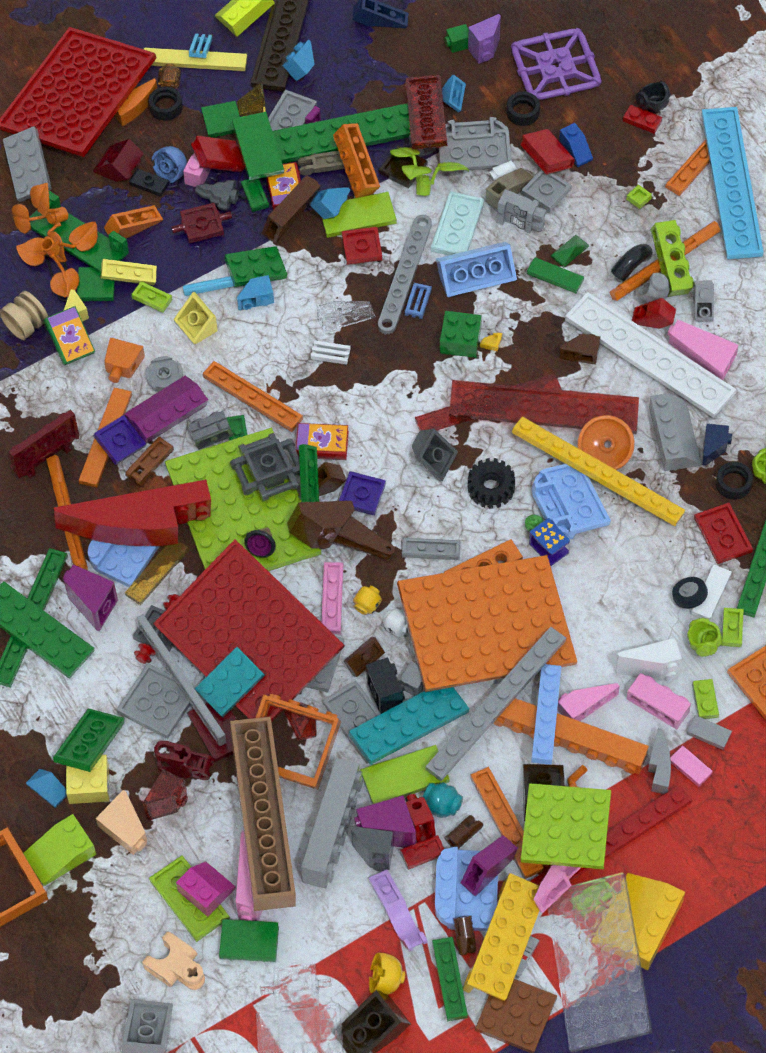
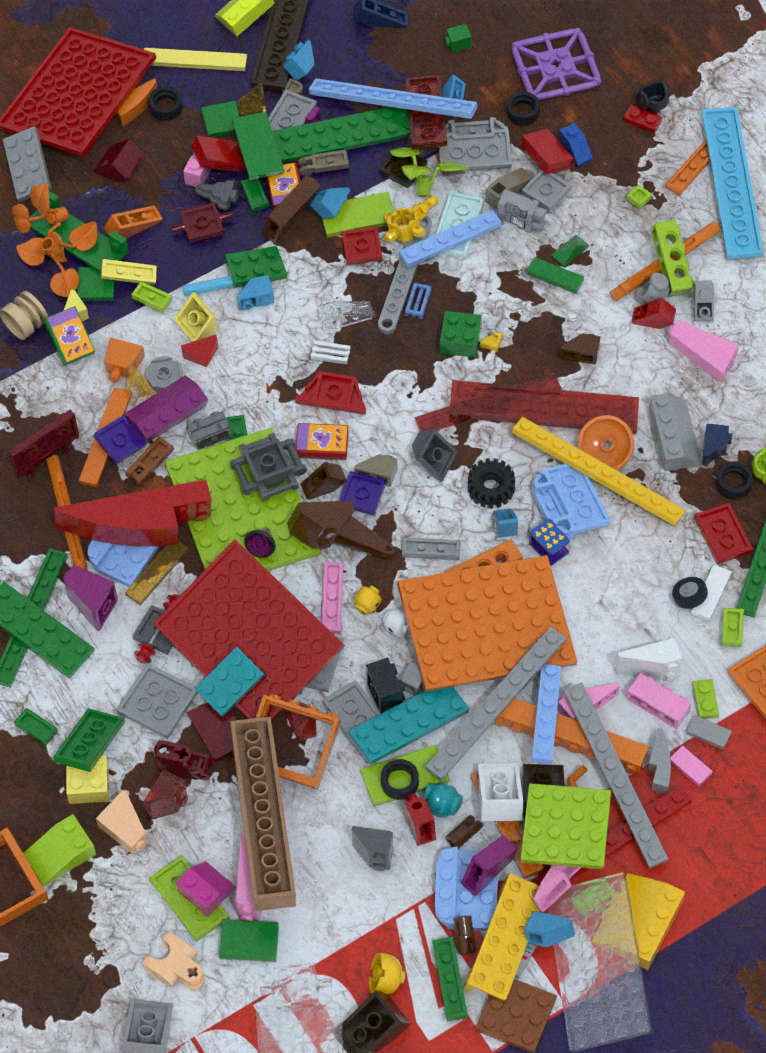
(36, 726): none -> green tile
(48, 787): dark azure slope -> none
(134, 377): none -> clear yellow slope
(149, 182): black plate -> none
(169, 76): clear orange head -> none
(169, 163): medium blue cylinder -> none
(181, 680): light grey tile -> none
(201, 40): medium azure tile -> none
(201, 350): none -> red slope
(252, 396): orange plate -> none
(294, 86): none -> dark tan tile
(308, 473): green tile -> none
(331, 823): light grey brick -> none
(333, 392): none -> red wing
(356, 160): orange brick -> none
(364, 655): reddish brown plate -> none
(380, 467): none -> dark tan slope
(389, 816): magenta slope -> none
(393, 98): none -> light blue plate
(397, 910): lavender piece -> none
(399, 764): none -> black tyre
(411, 217): none -> yellow piece
(422, 852): red plate -> none
(450, 238): none -> light blue plate
(476, 269): light blue slope -> none
(484, 38): medium lavender slope -> none
(500, 792): none -> white slope
(502, 169): white cone -> none
(506, 522): none -> dark azure slope
(532, 521): bright green plate -> none
(548, 929): none -> dark azure slope
(616, 776): none -> light grey plate
(630, 260): black cylinder -> none
(651, 355): white plate -> none
(704, 637): lime hair -> none

